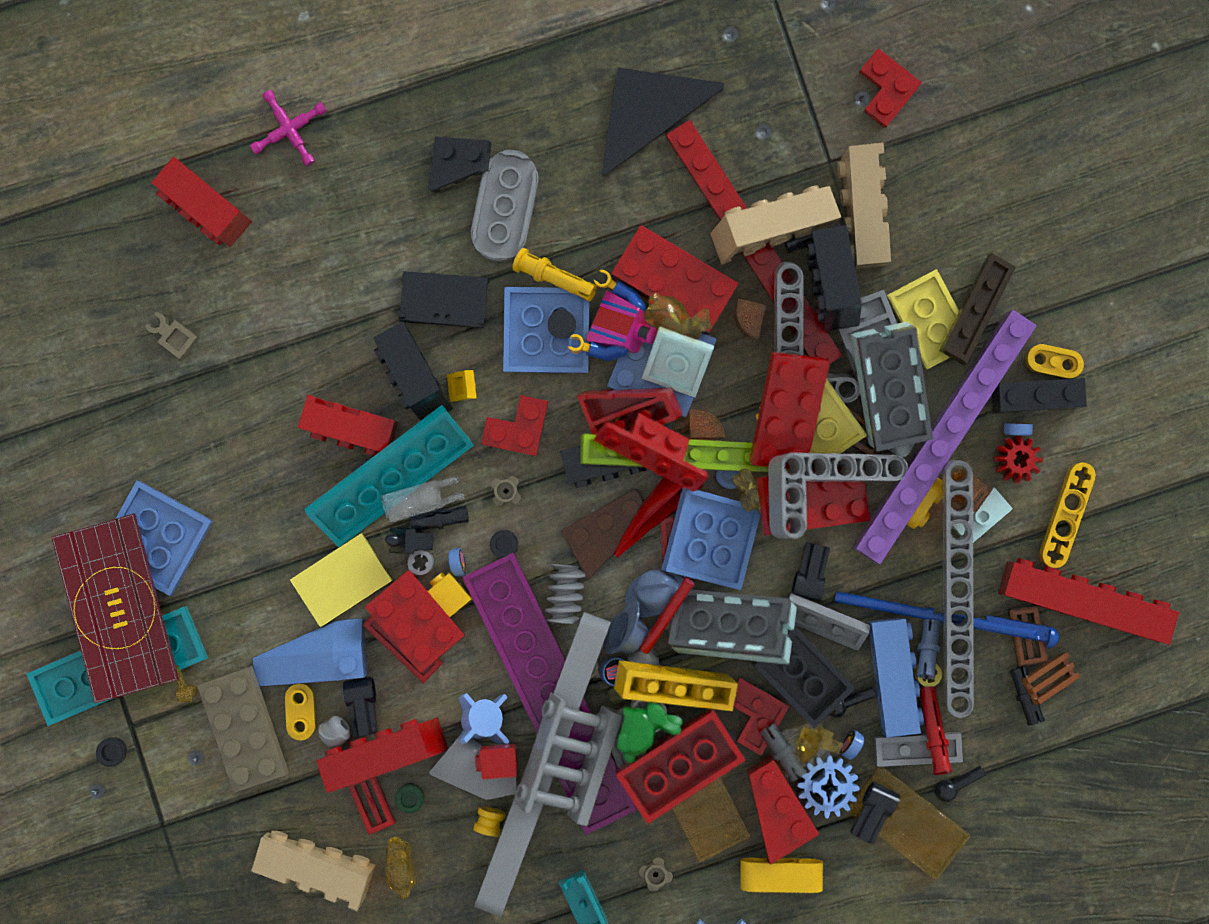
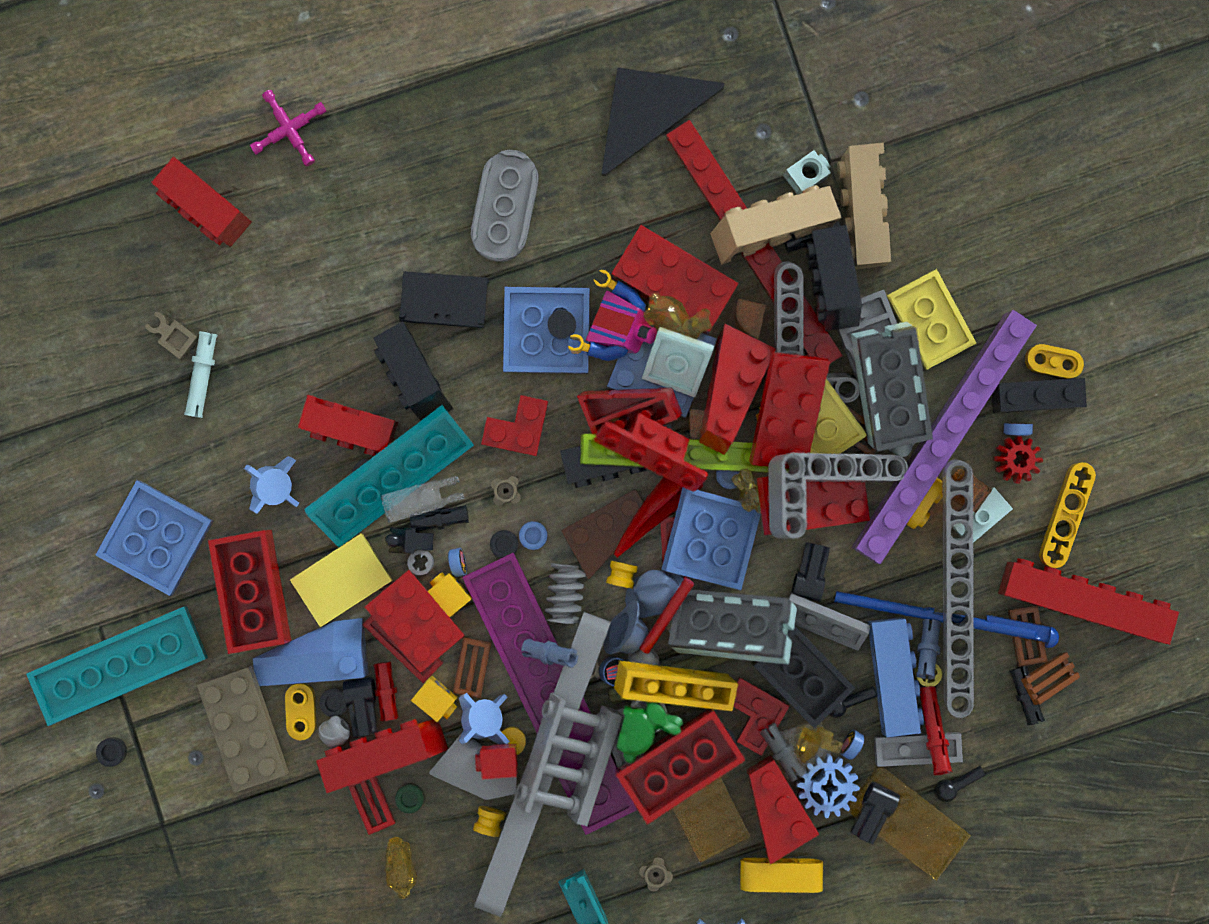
(115, 608): dark red hinge -> none
(184, 692): clear yellow hand -> none
(200, 374): none -> light aqua pin
(249, 591): none -> red brick
(271, 484): none -> light blue piece
(314, 868): tan wedge -> none
(333, 702): none -> black tile
(385, 691): none -> red pin
(435, 699): none -> yellow brick
(457, 160): black wing -> none
(461, 386): yellow plate -> none
(476, 642): none -> dark orange tile
(515, 736): none -> yellow tile
(533, 535): none -> medium blue tile
(543, 271): yellow pin -> none
(549, 653): none -> sand blue pin
(622, 574): none -> yellow wheel
(735, 378): none -> red wedge
(799, 181): none -> light aqua brick
(895, 87): red plate -> none
(977, 309): dark brown plate -> none

